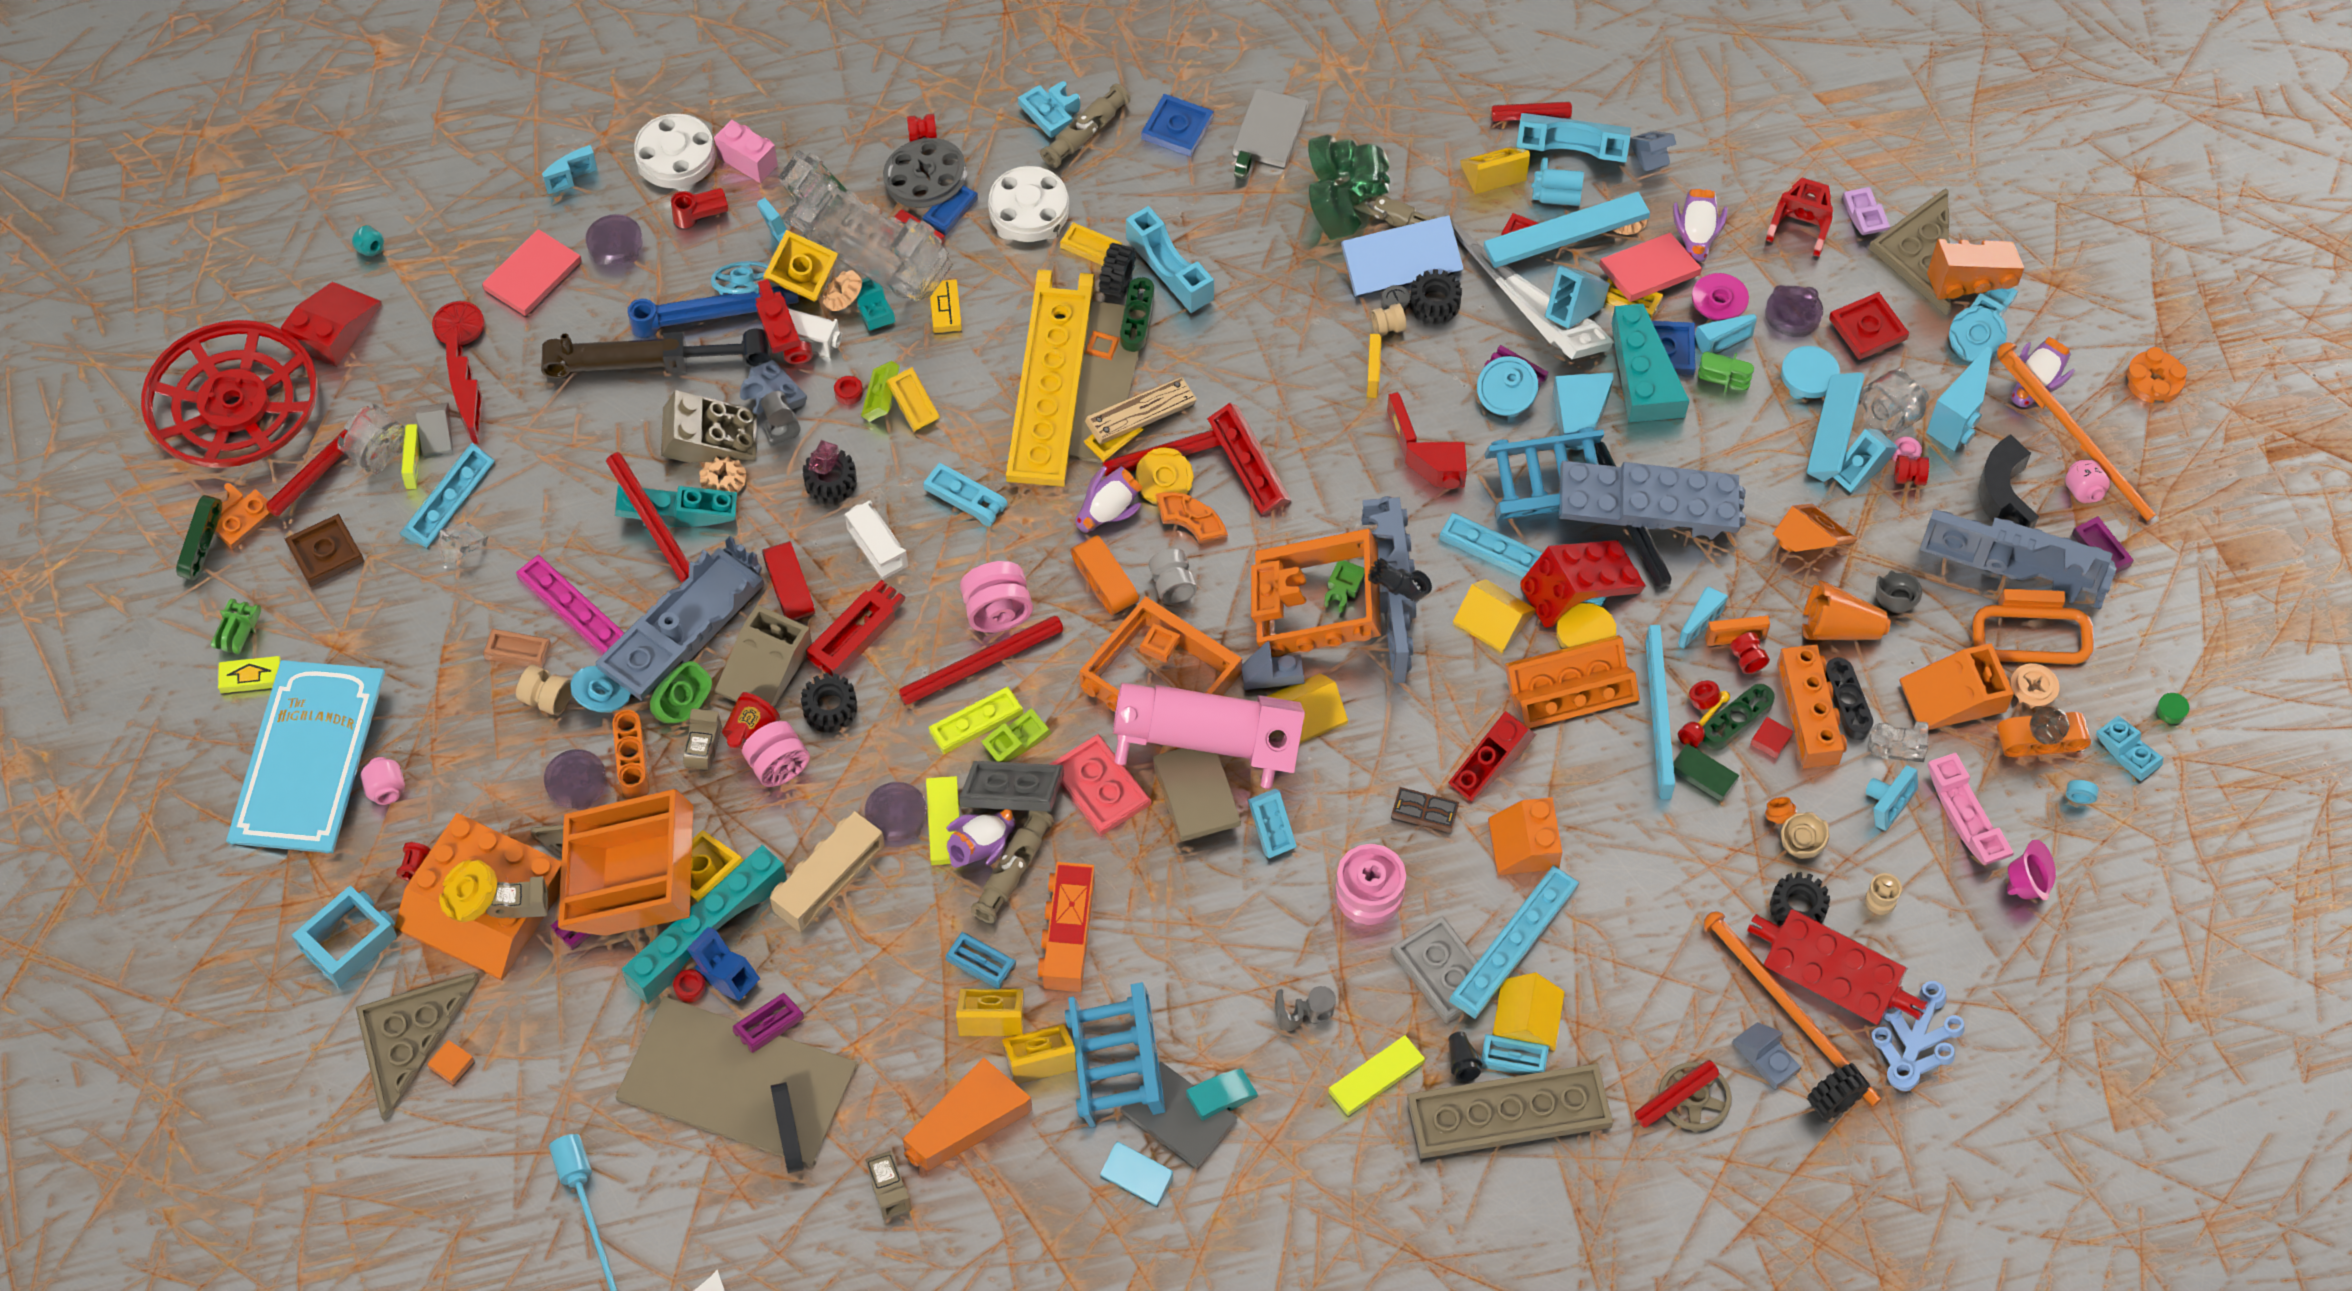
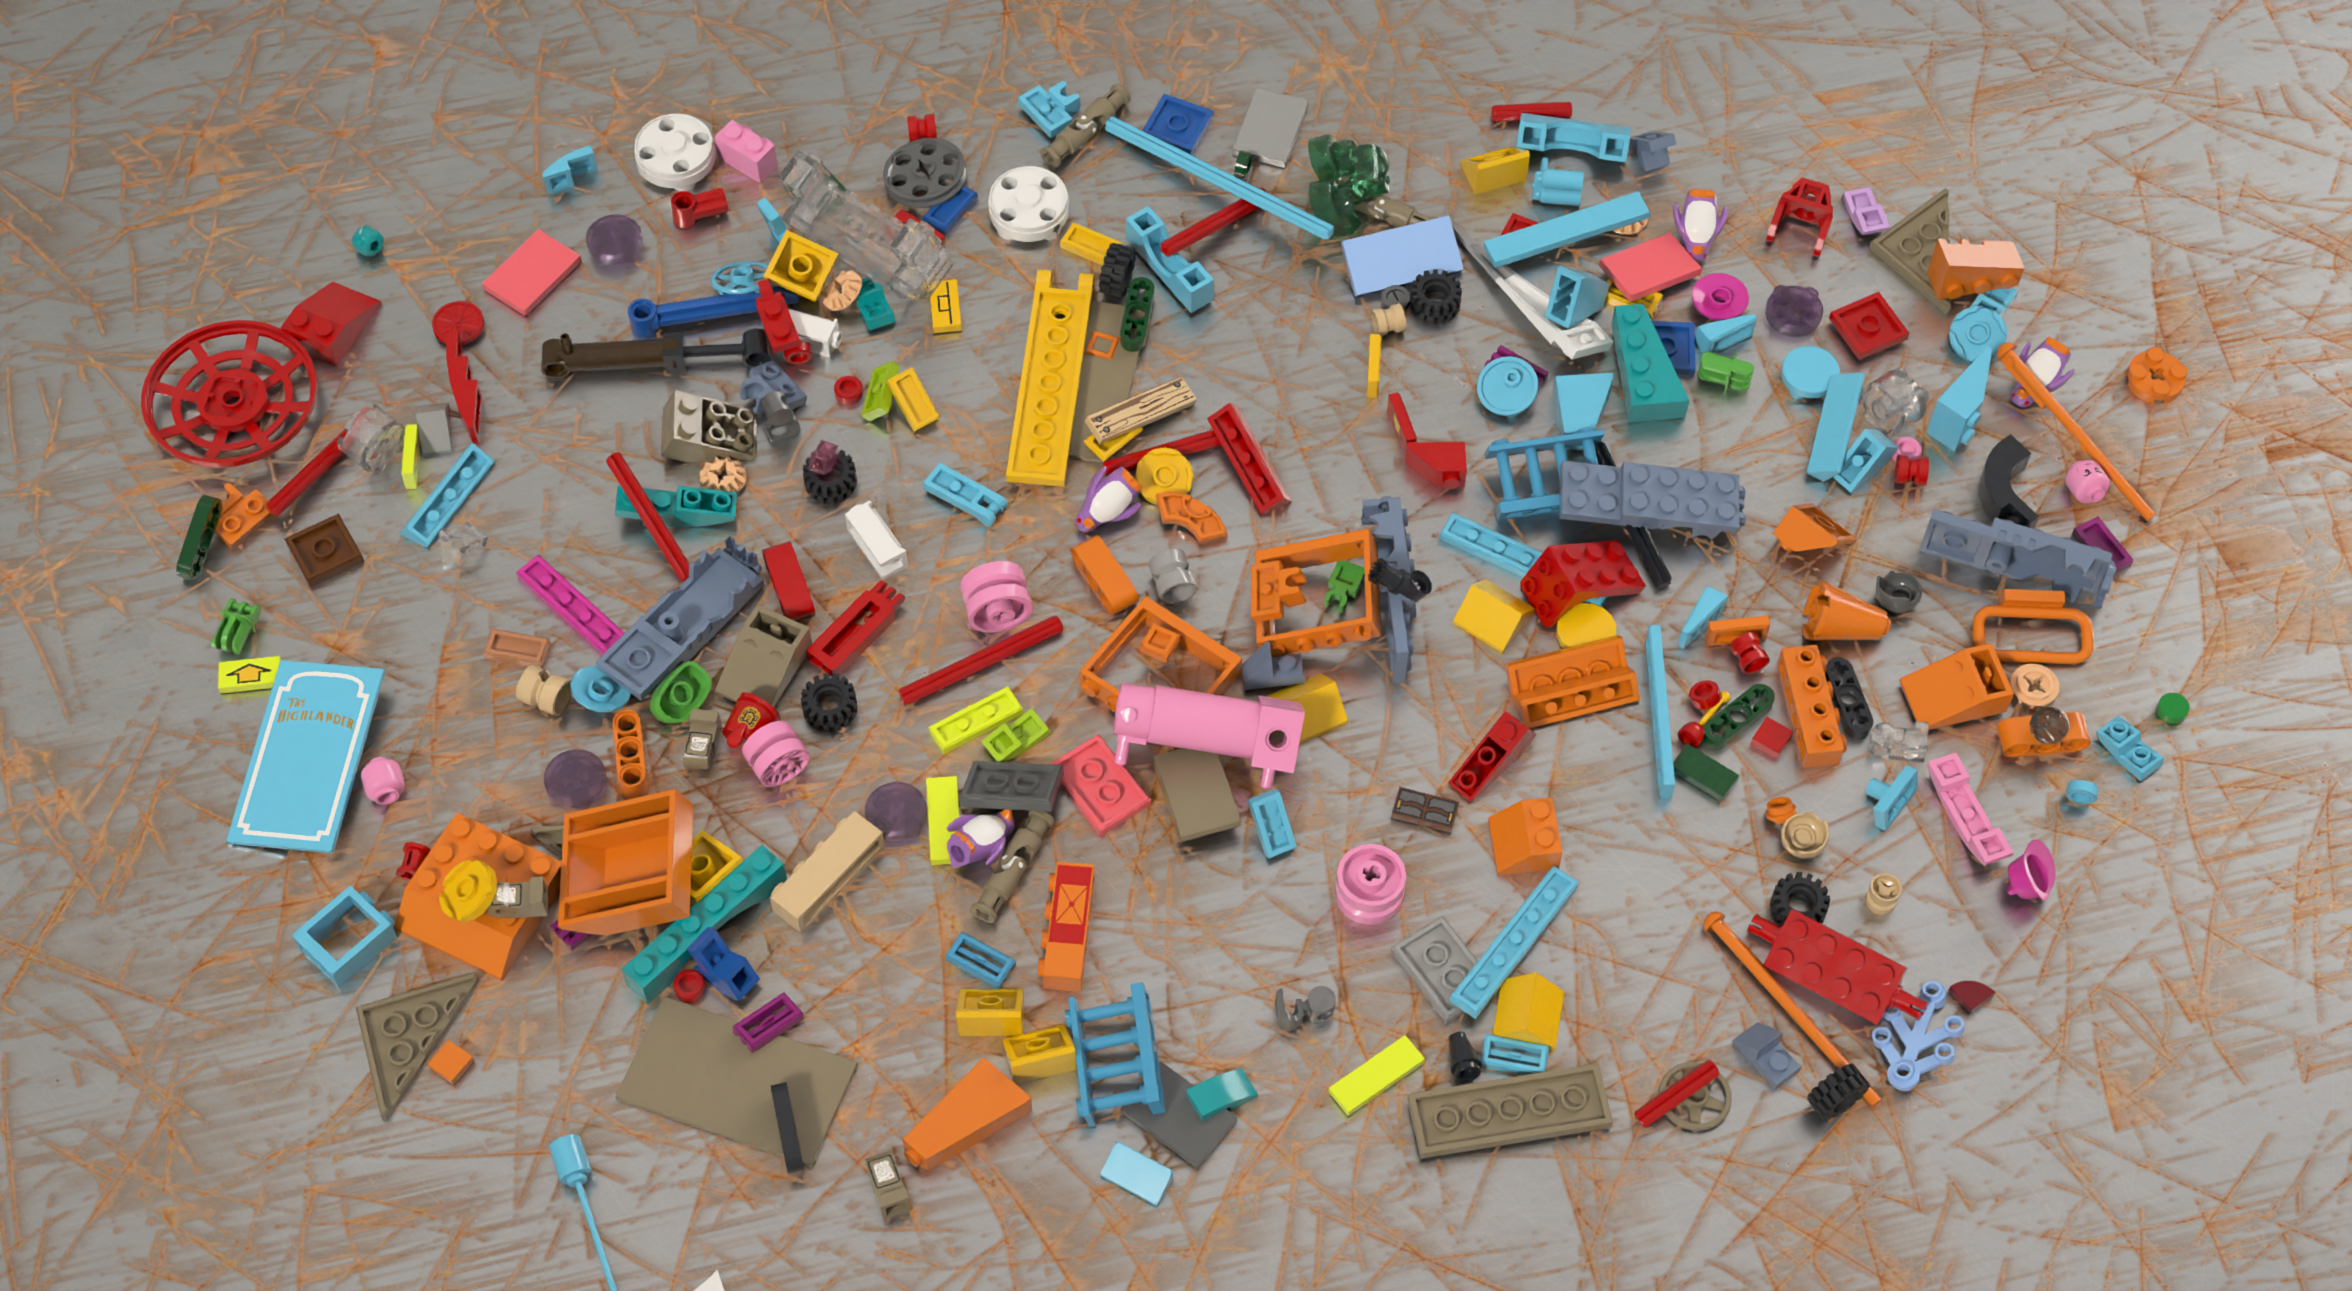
(1206, 226): none -> red axle
(1219, 178): none -> medium azure axle
(1971, 994): none -> dark red tile

